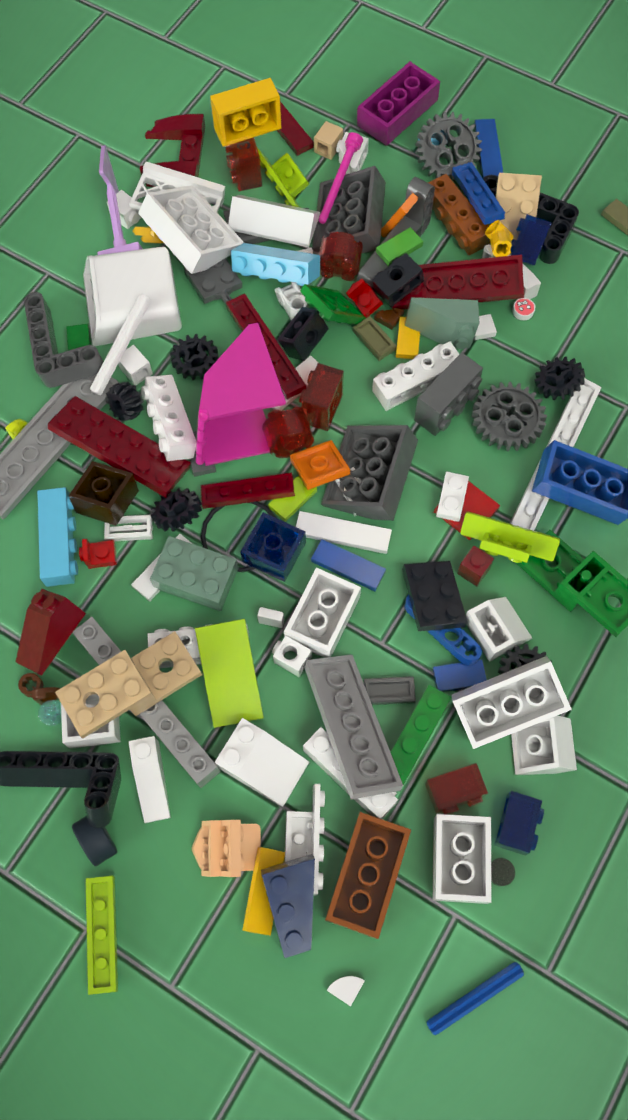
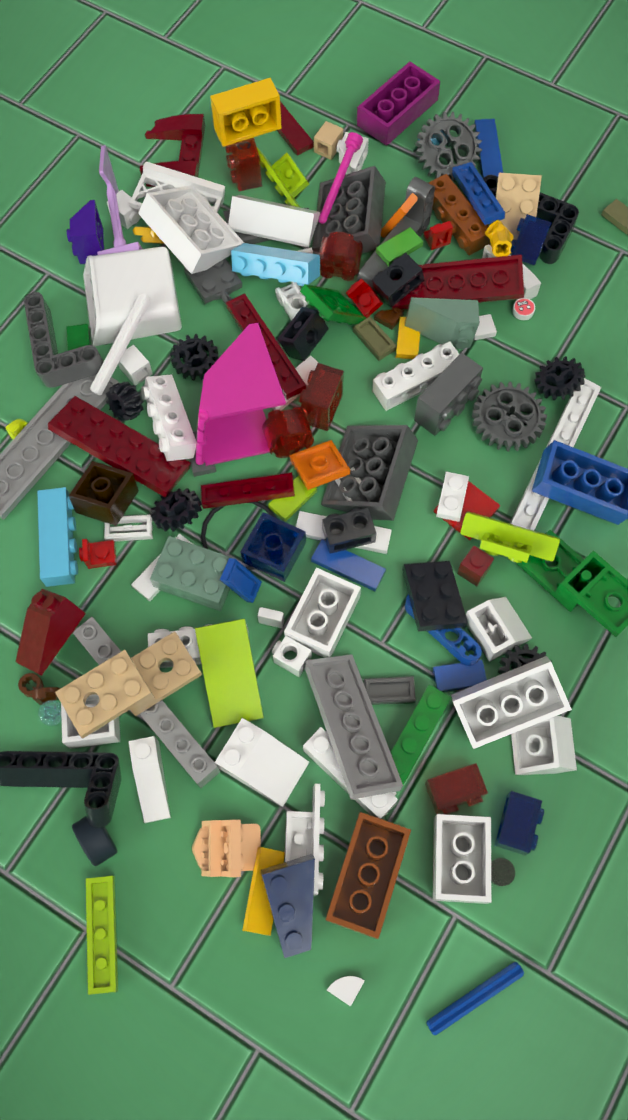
(86, 232): none -> dark purple slope
(240, 580): none -> blue tile
(351, 536): none -> black brick
(439, 235): none -> red bracket

